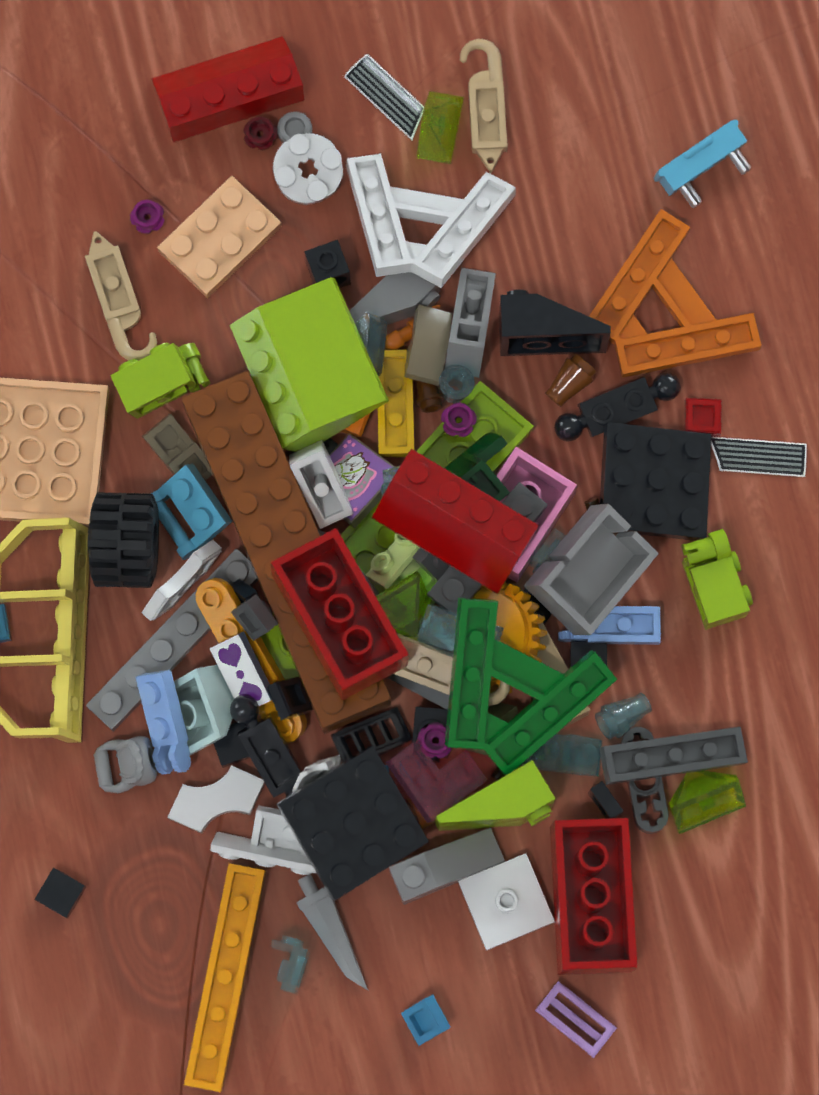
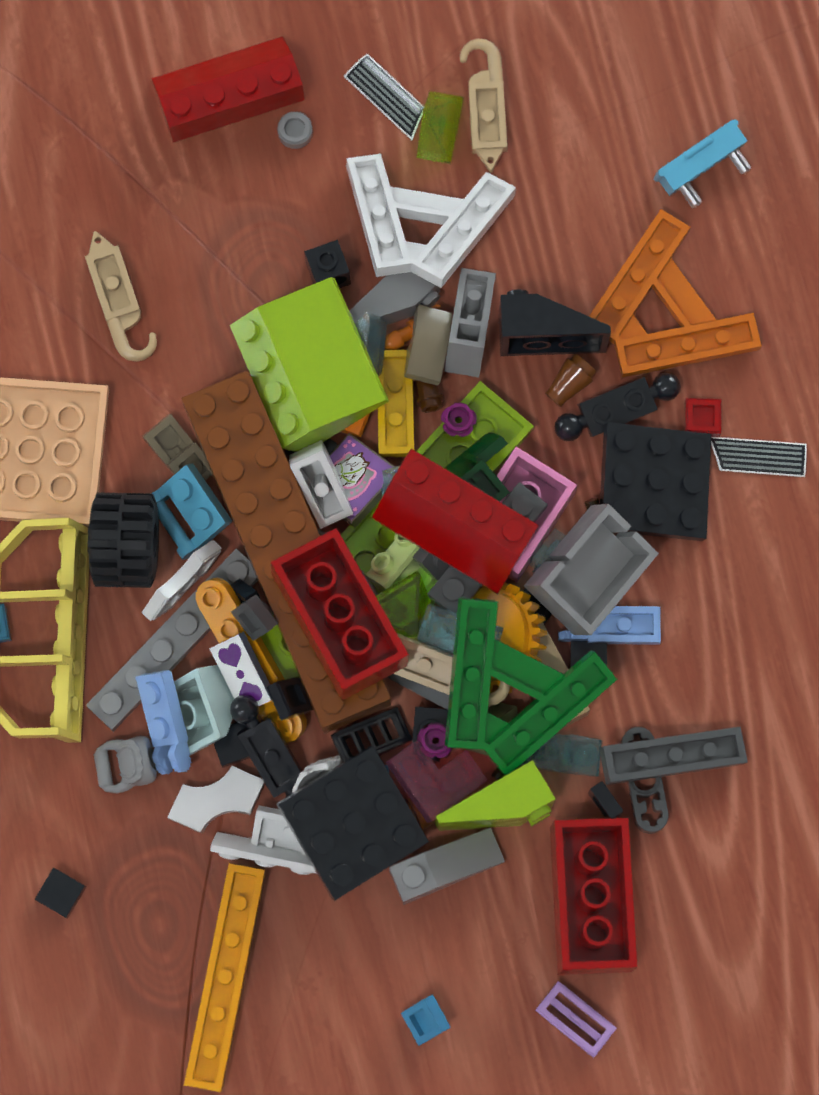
(143, 208): magenta plate -> none
(159, 377): lime hinge -> none
(219, 236): light nougat plate -> none
(253, 127): dark red plate -> none
(291, 971): clear light blue bracket -> none
(315, 187): white plate -> none
(327, 923): light grey bar -> none
(456, 376): clear light blue cone -> none
(506, 901): white plate -> none
(622, 715): clear light blue cone -> none
(704, 798): clear neon green slope -> none
(715, 581): lime hinge -> none

